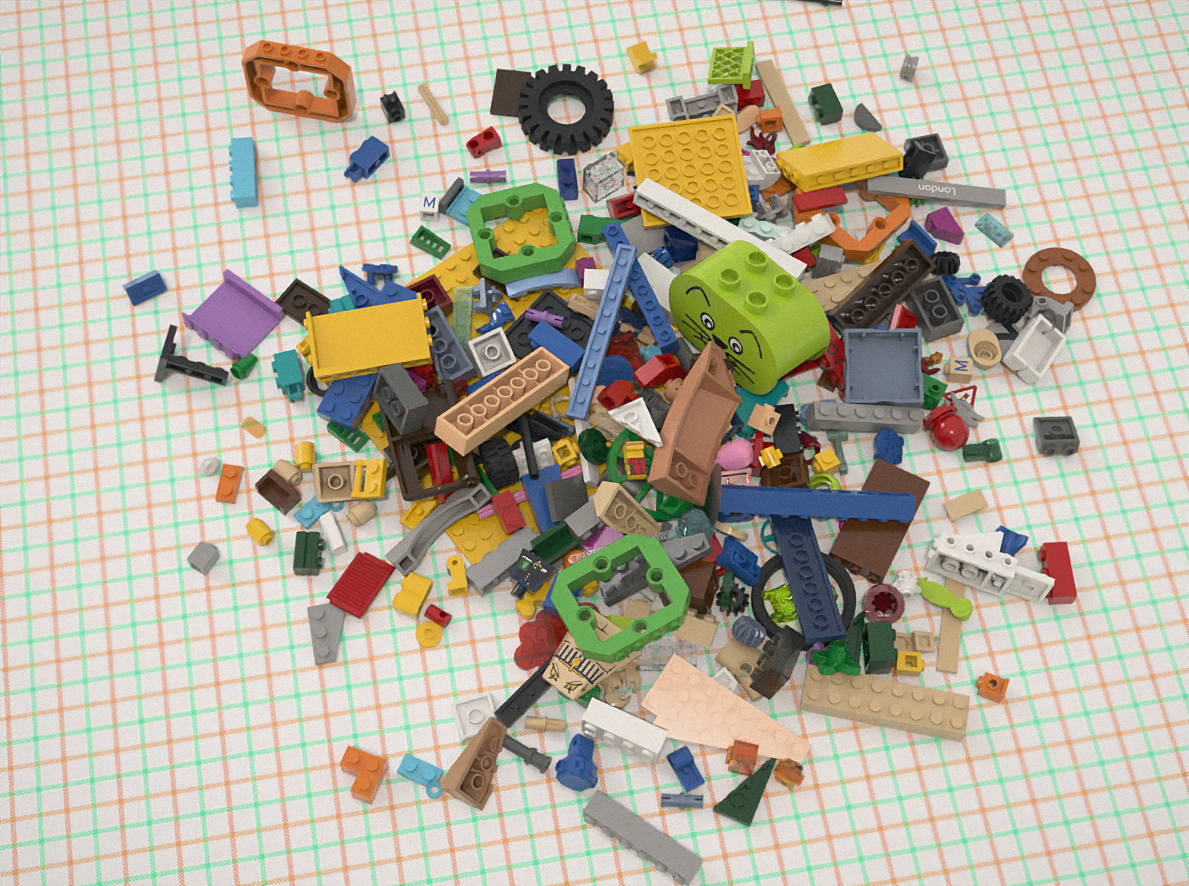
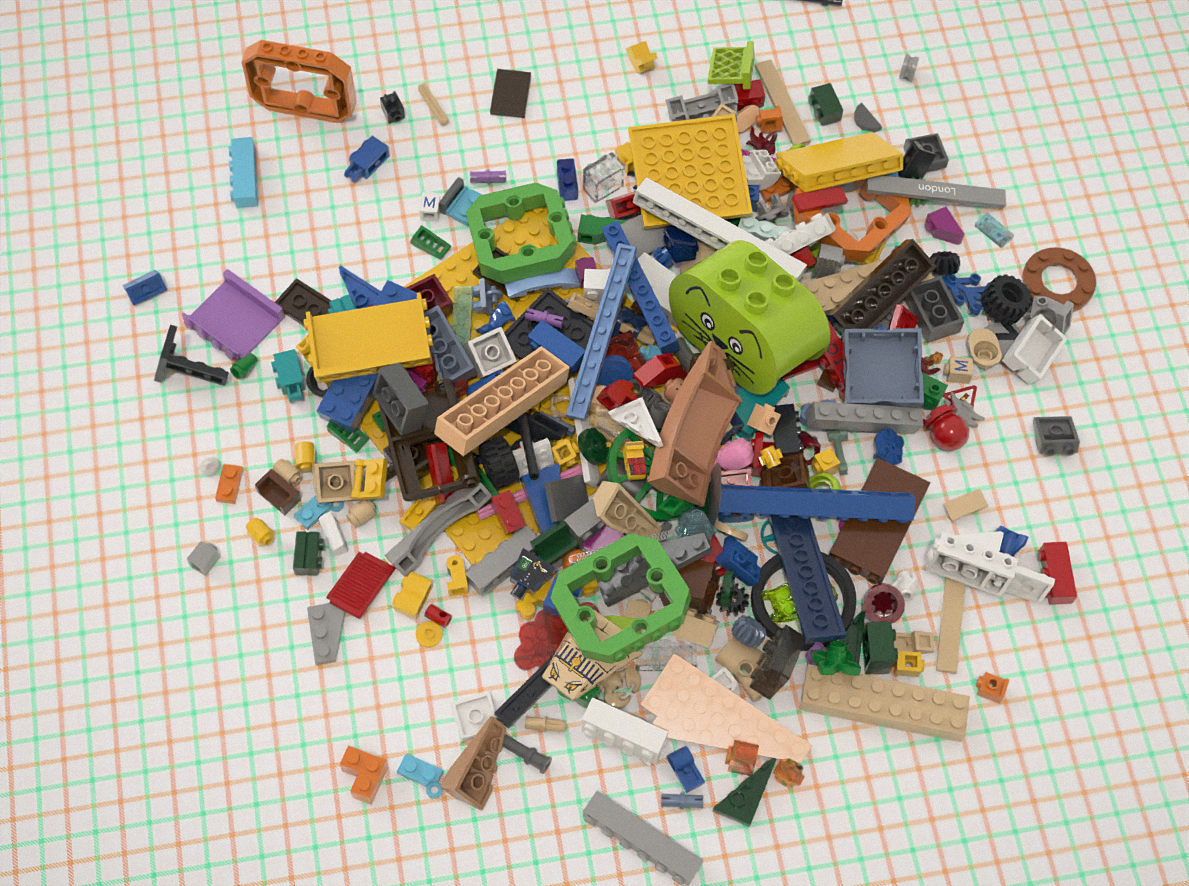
(254, 427): clear orange piece -> none
(385, 269): blue plate -> none
(484, 142): red leg -> none
(578, 769): blue piece -> none
(581, 134): black tyre -> none
(920, 236): blue panel -> none
(944, 598): lime brick -> none
(987, 450): clear green piece -> none

